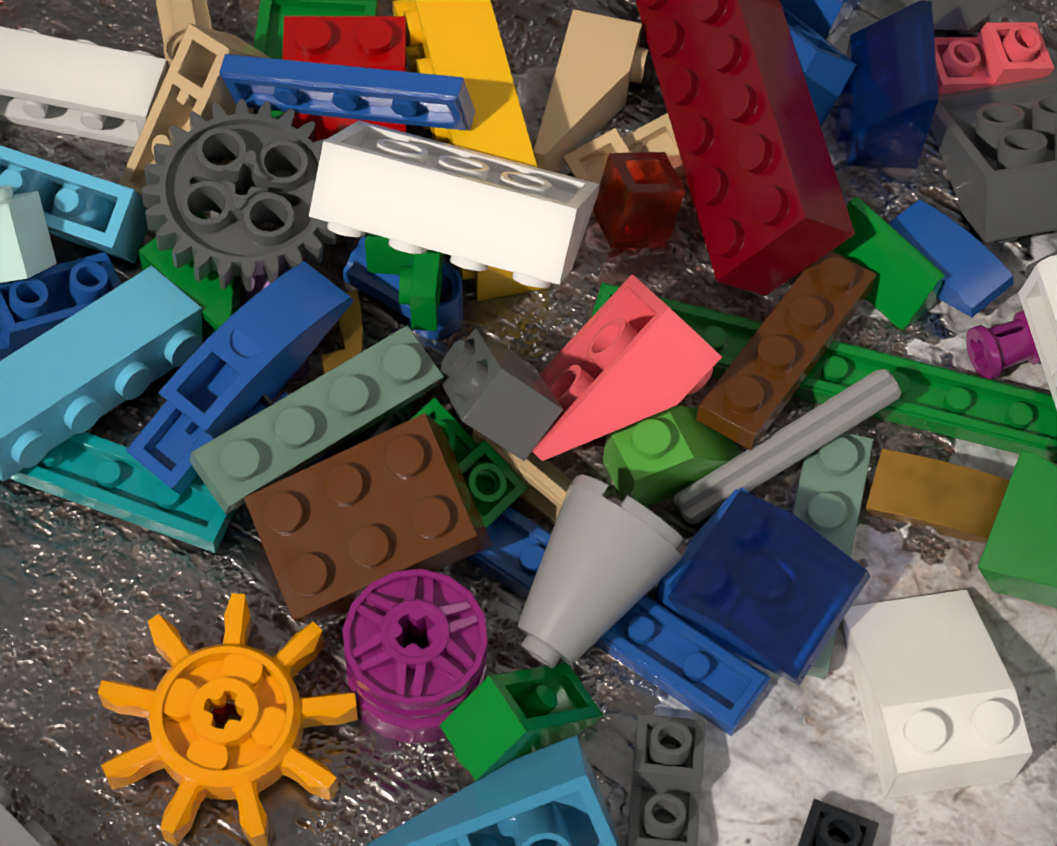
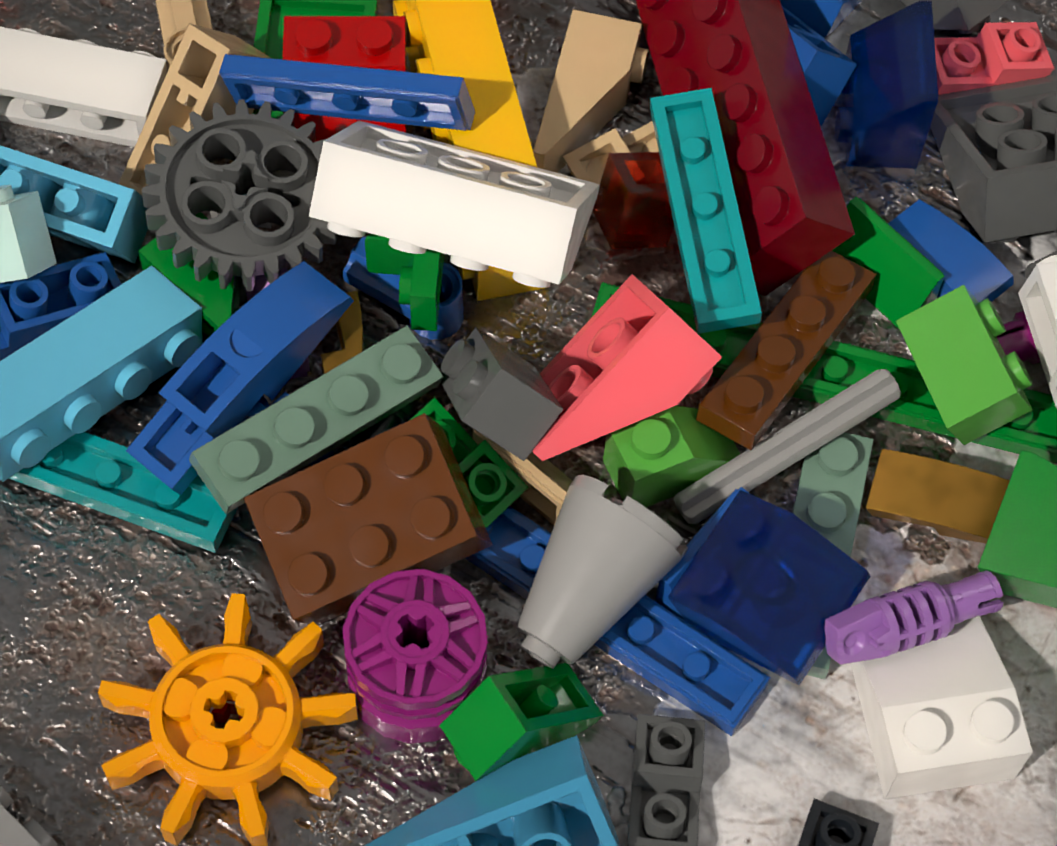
(705, 211): none -> teal plate
(909, 617): none -> medium lavender hinge
(965, 364): none -> bright green brick

